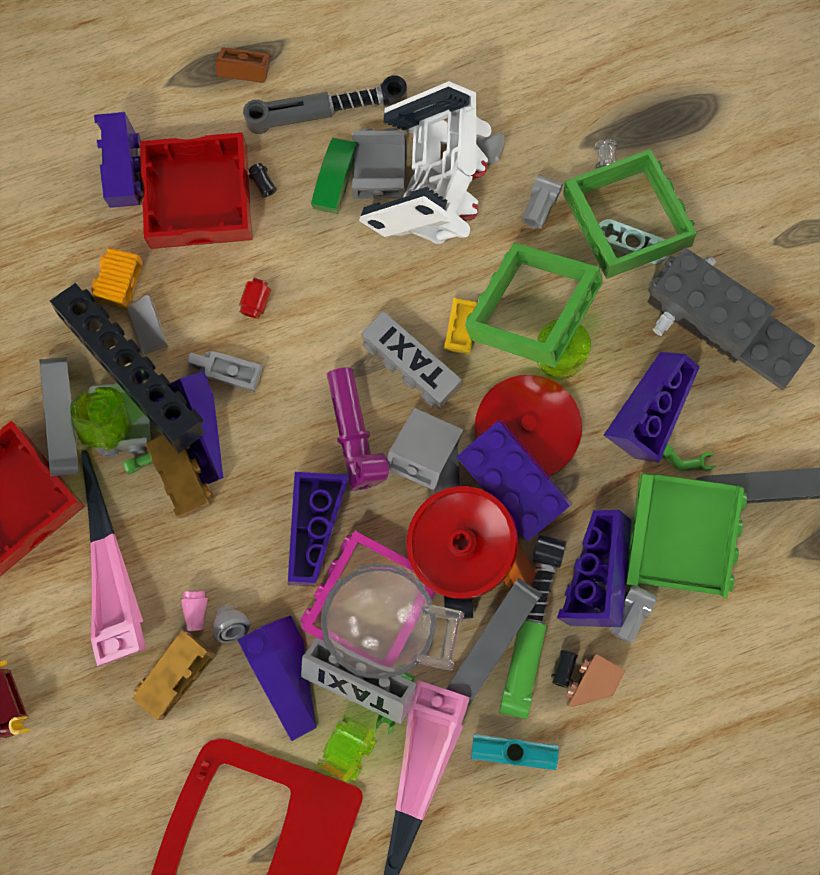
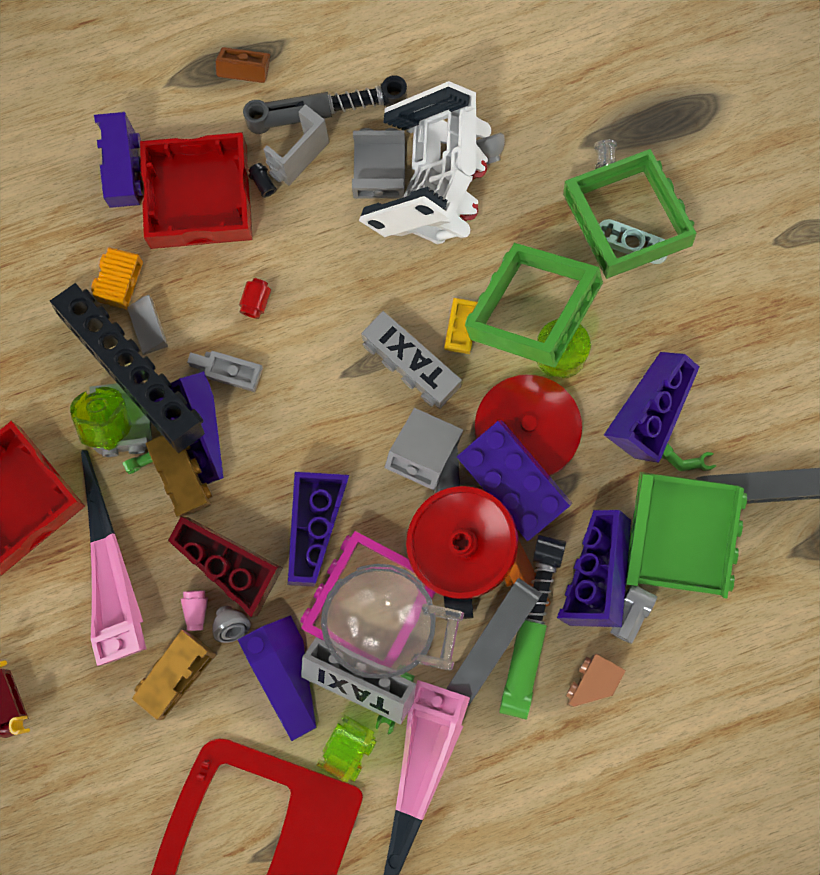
(58, 418): dark grey beam -> none
(235, 569): none -> dark red wedge
(303, 152): none -> light grey panel
(334, 175): green slope -> none
(363, 468): magenta piece -> none
(533, 753): teal piece -> none
(543, 196): light grey piece -> none
(564, 669): black pin -> none
(726, 317): dark grey piece -> none

